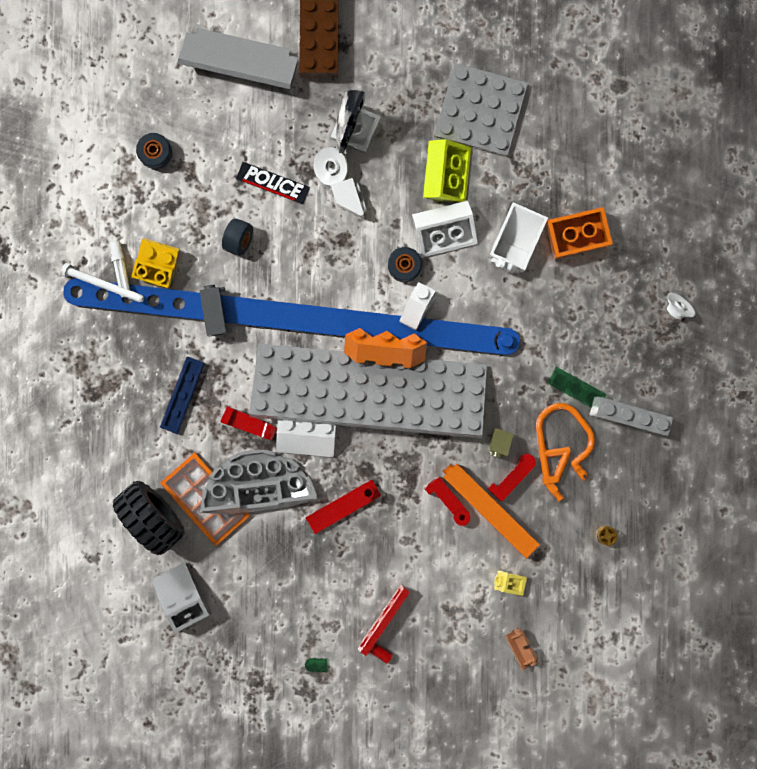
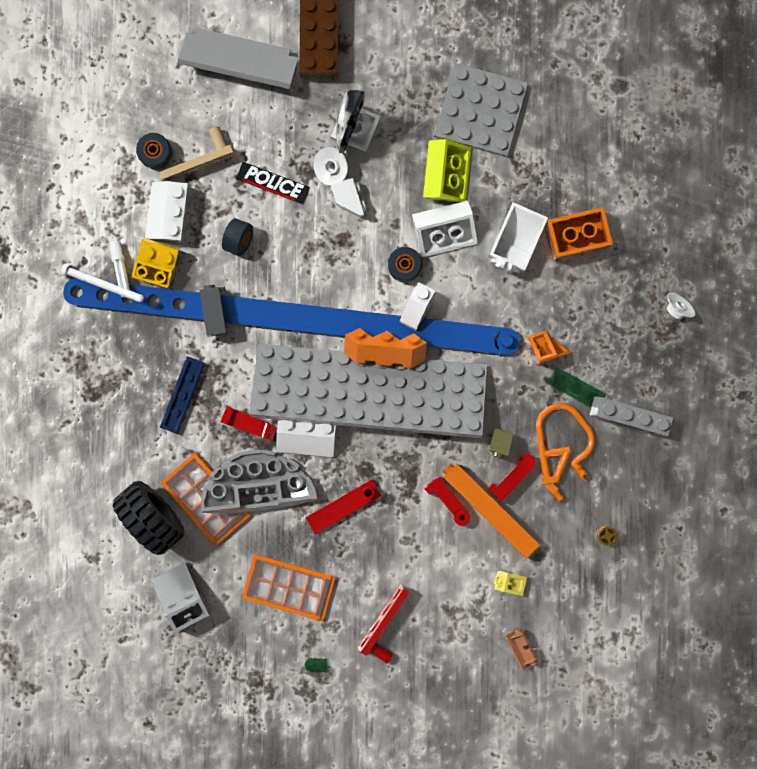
(167, 211): none -> white slope
(222, 152): none -> tan piece
(288, 587): none -> clear piece
(546, 347): none -> orange slope

